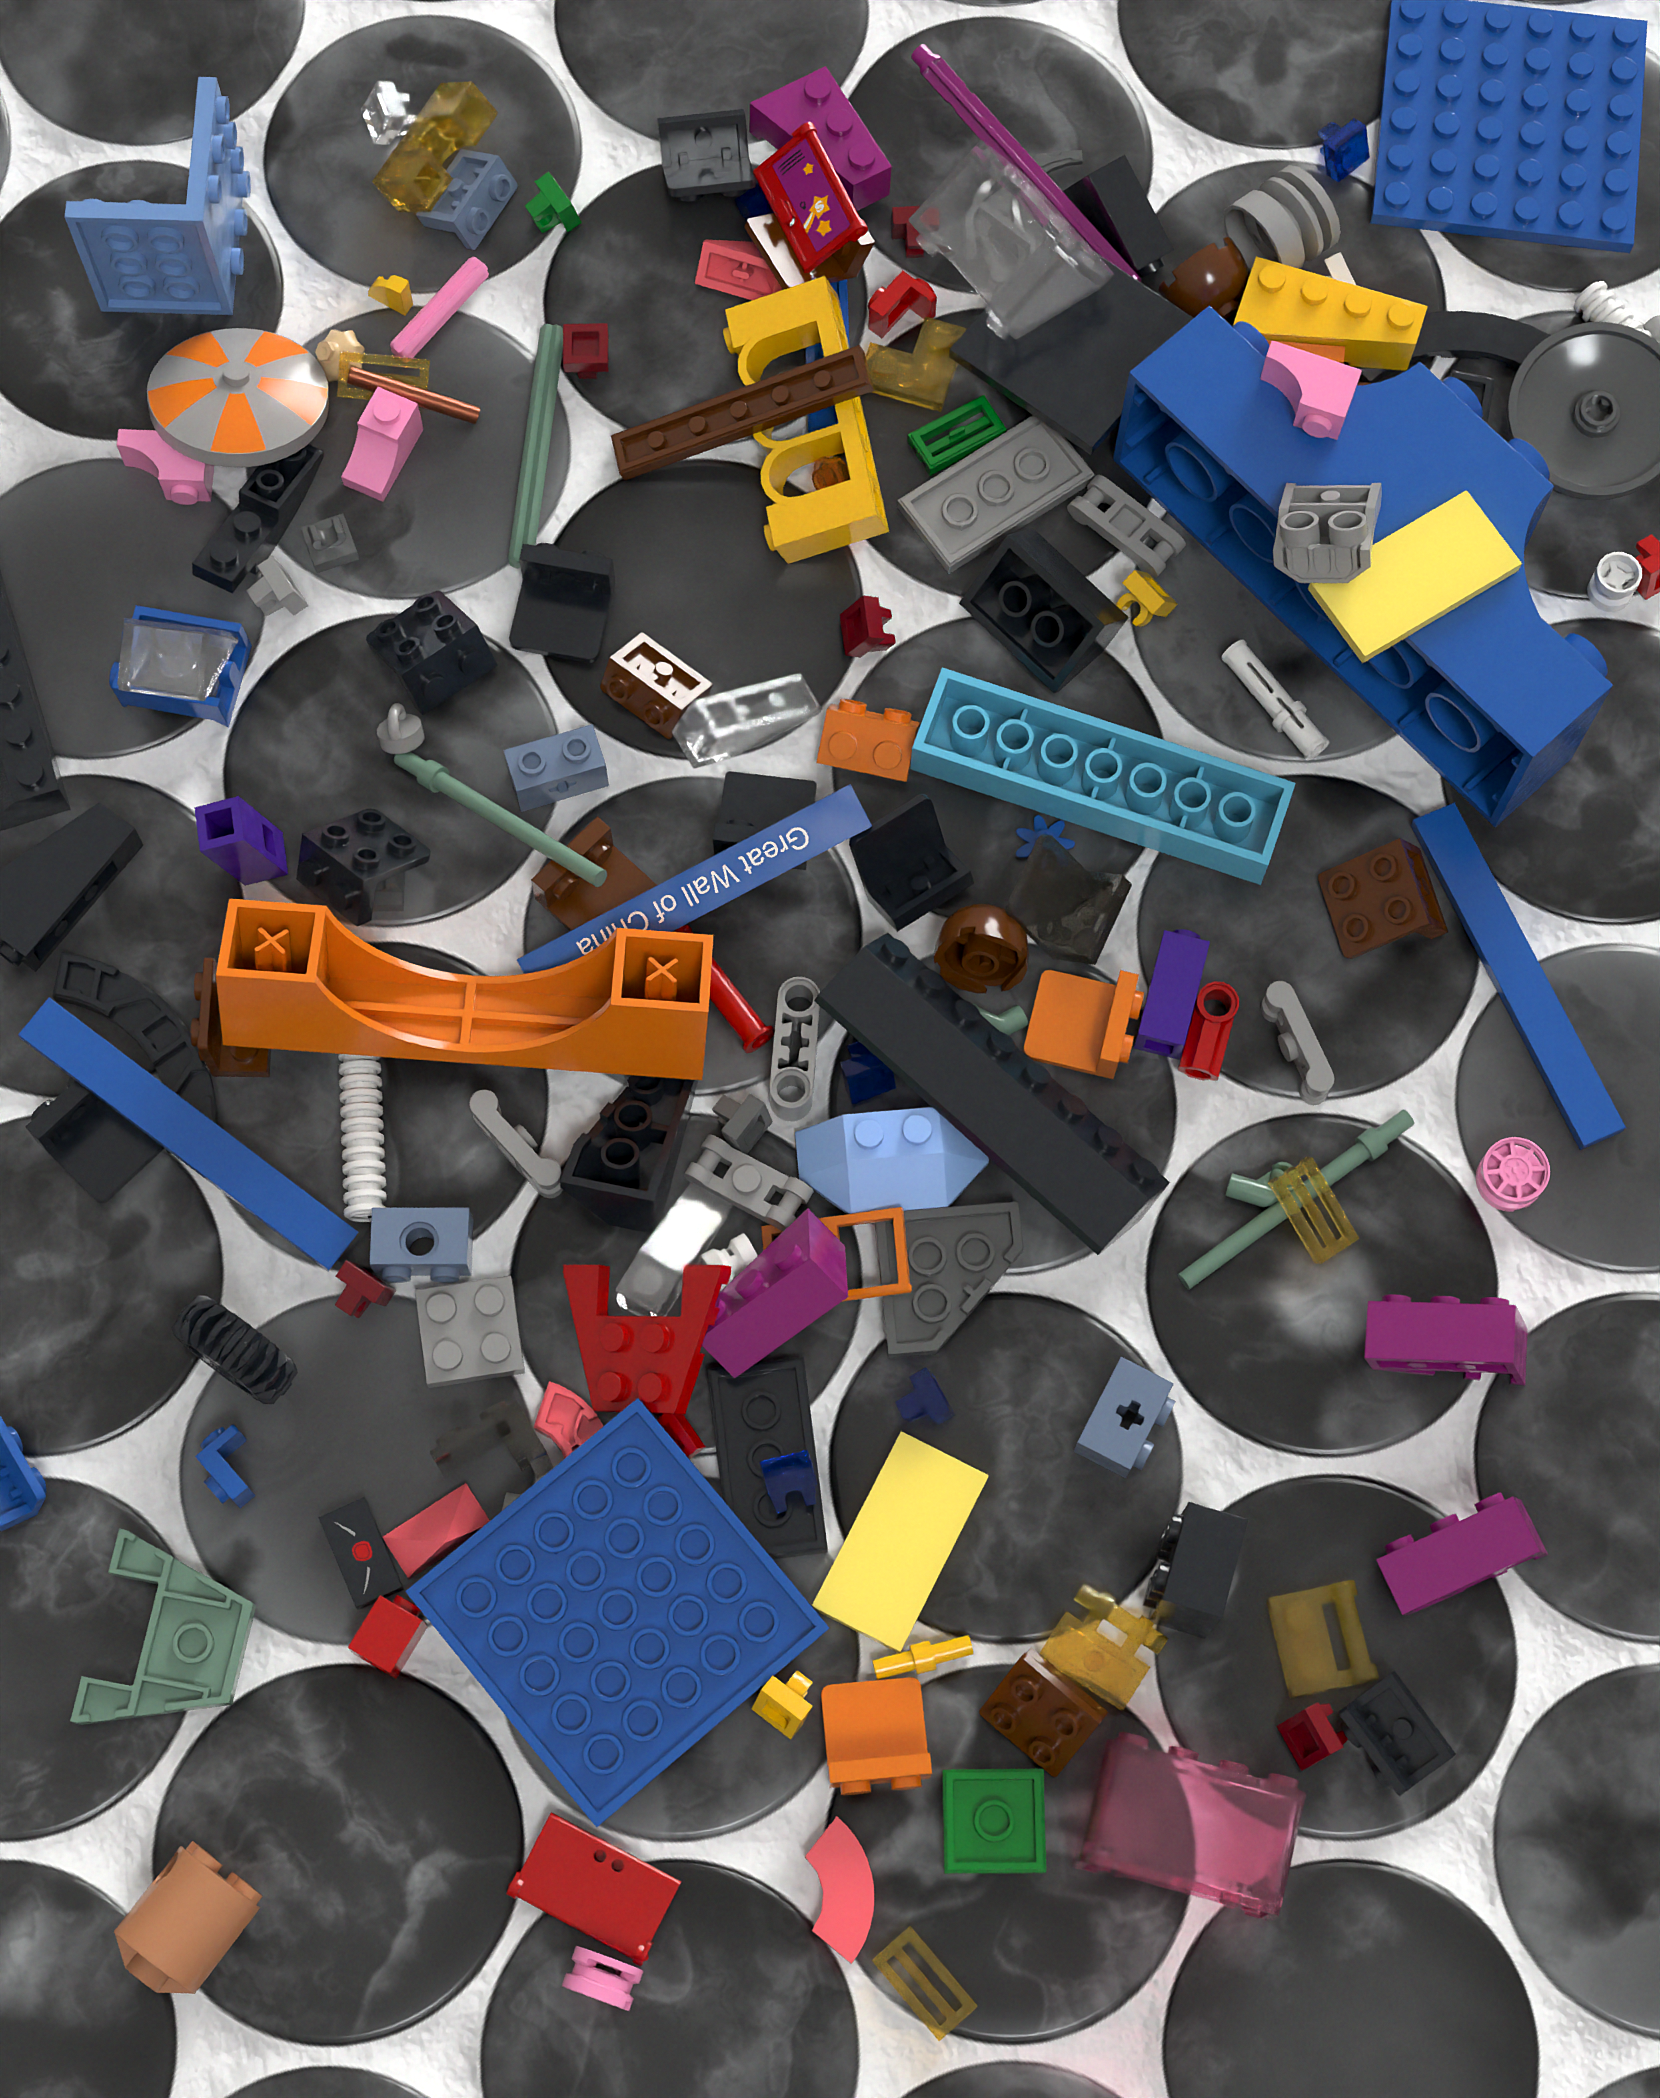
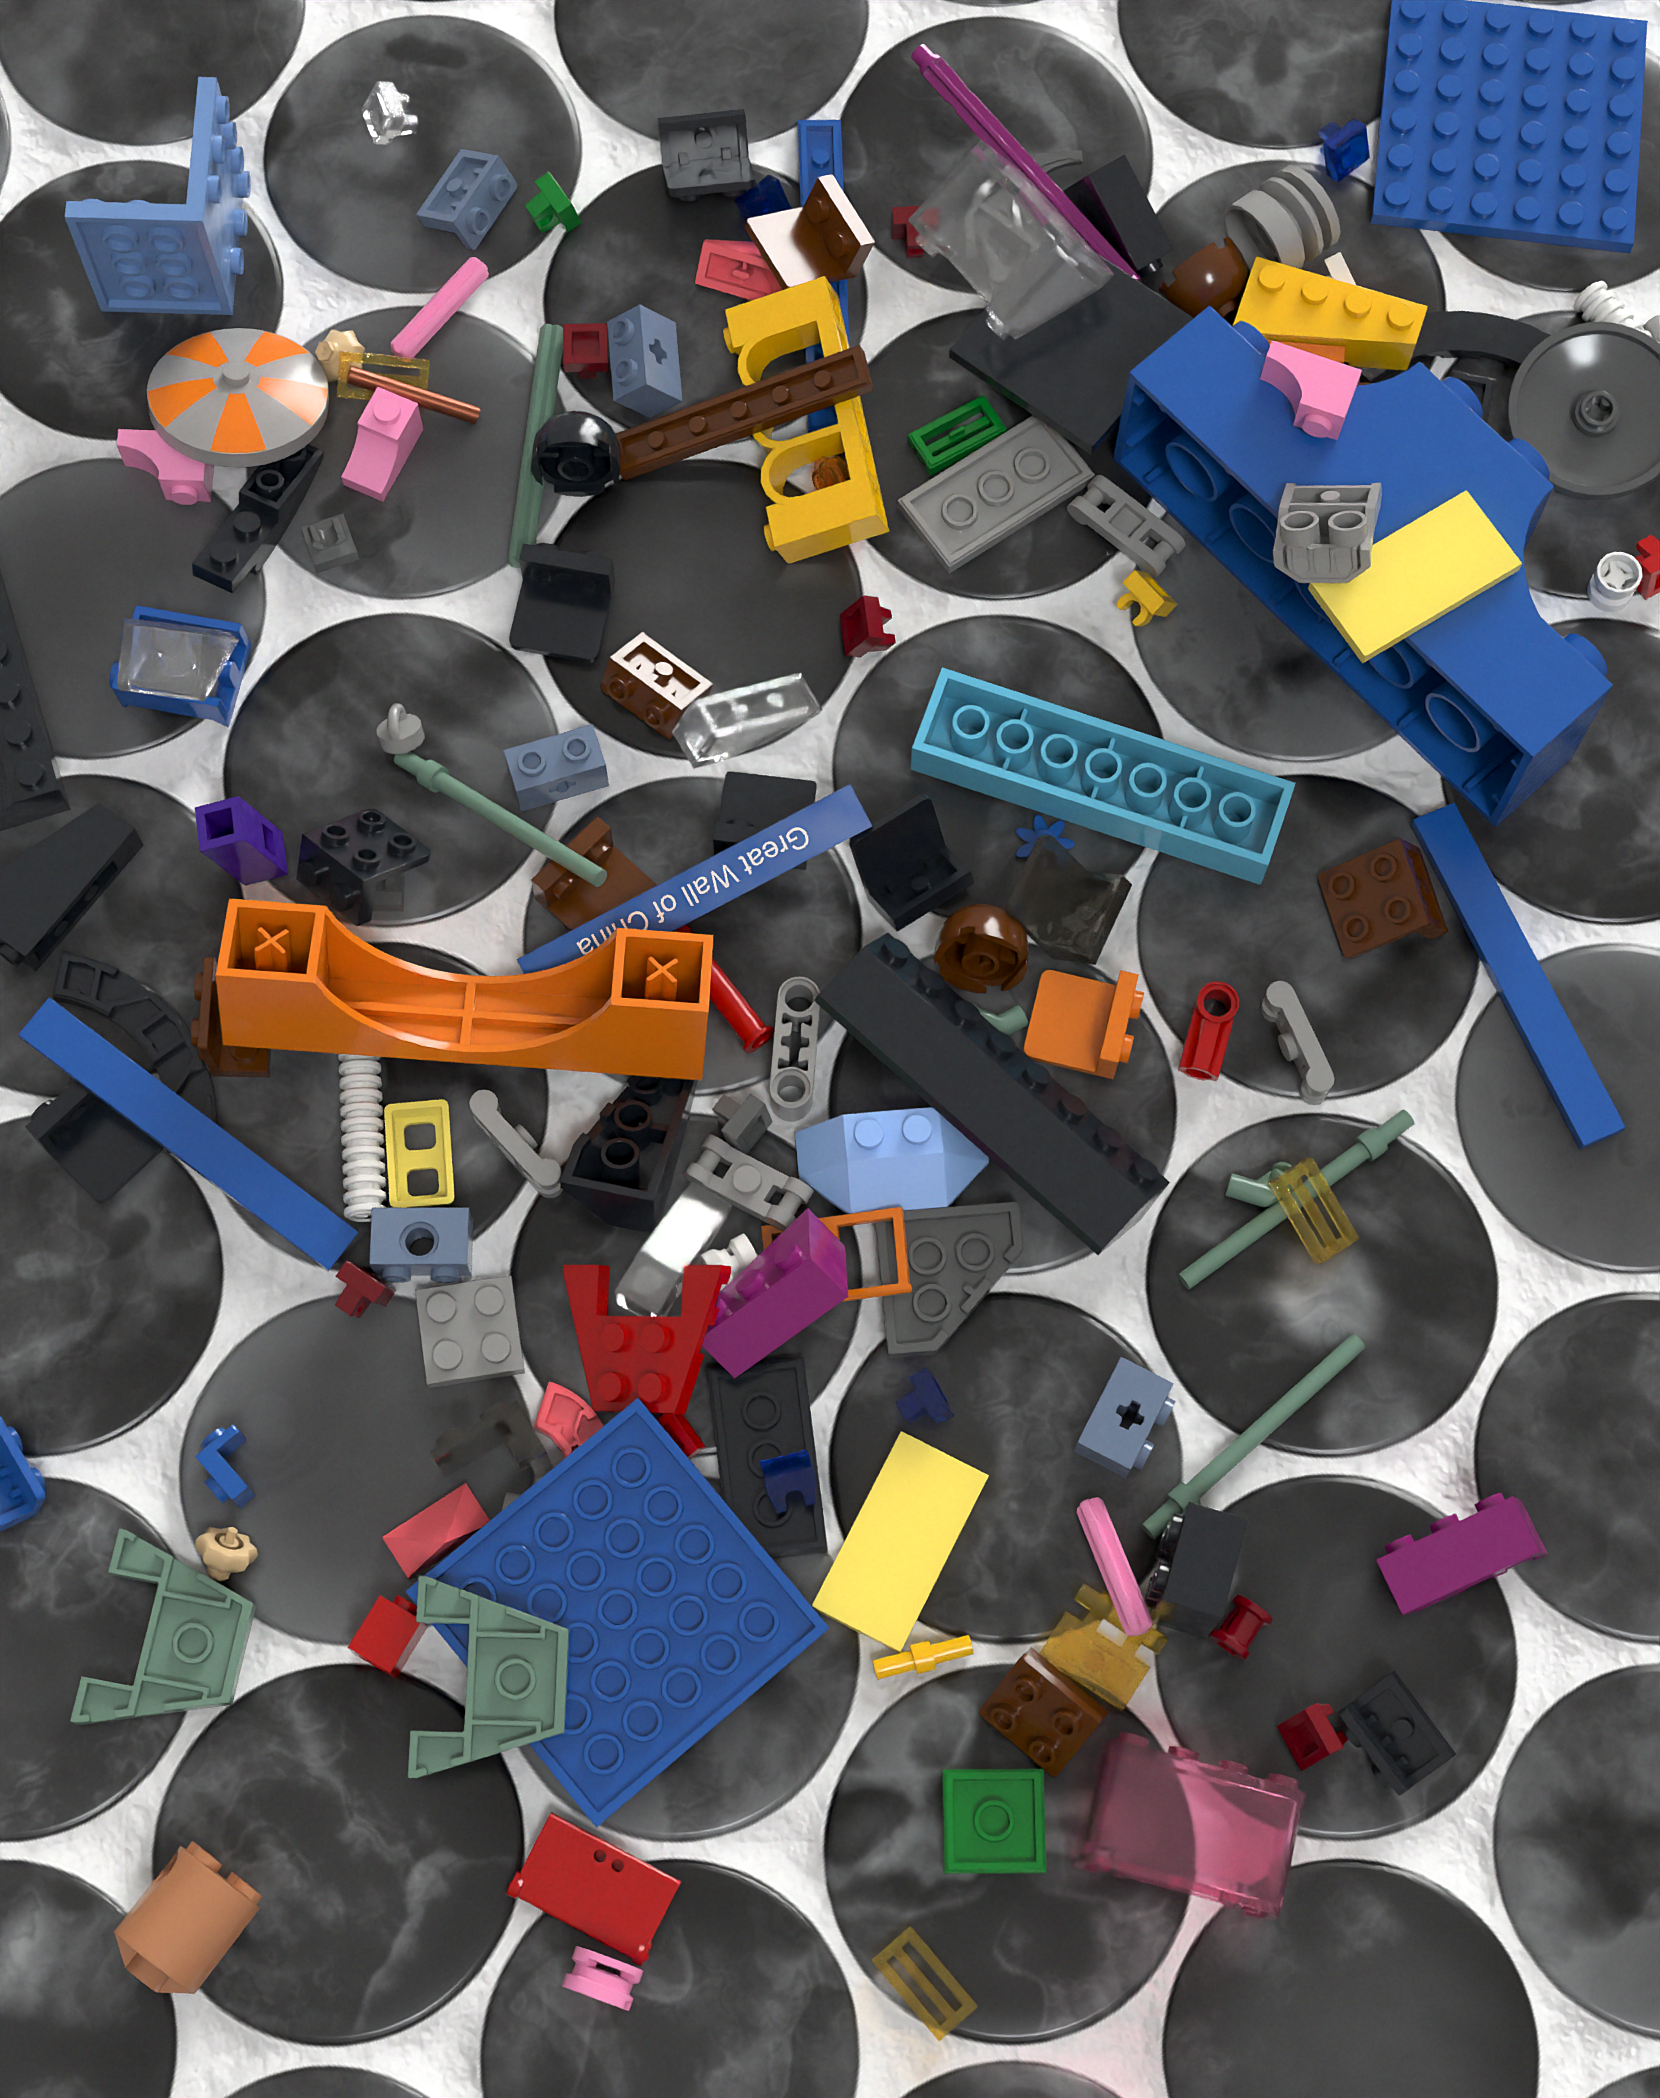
(225, 1551): none -> tan piece
(234, 1349): black gear -> none
(276, 589): light grey tile -> none
(361, 1553): black tile -> none
(392, 293): yellow tile -> none
(403, 1161): none -> light yellow piece
(432, 650): black bracket -> none
(450, 120): clear yellow arch -> none
(512, 1679): none -> sand green wing
(576, 454): none -> black cylinder
(644, 361): none -> sand blue brick
(784, 1704): yellow tile -> none
(806, 187): door -> none
(839, 128): magenta wedge -> none
(845, 1888): coral tile -> none
(865, 1074): clear blue tile -> none
(868, 740): orange bracket -> none
(875, 1735): orange bracket -> none
(902, 294): red bracket -> none
(920, 376): clear yellow plate -> none
(1042, 609): black slope -> none
(1114, 1567): none -> bright pink axle
(1172, 993): dark purple brick -> none
(1240, 1627): none -> dark red bush
(1253, 1436): none -> sand green bar
(1287, 714): white pin -> none
(1306, 1644): clear yellow plate -> none
(1446, 1337): magenta wedge -> none
(1512, 1175): bright pink wheel -> none

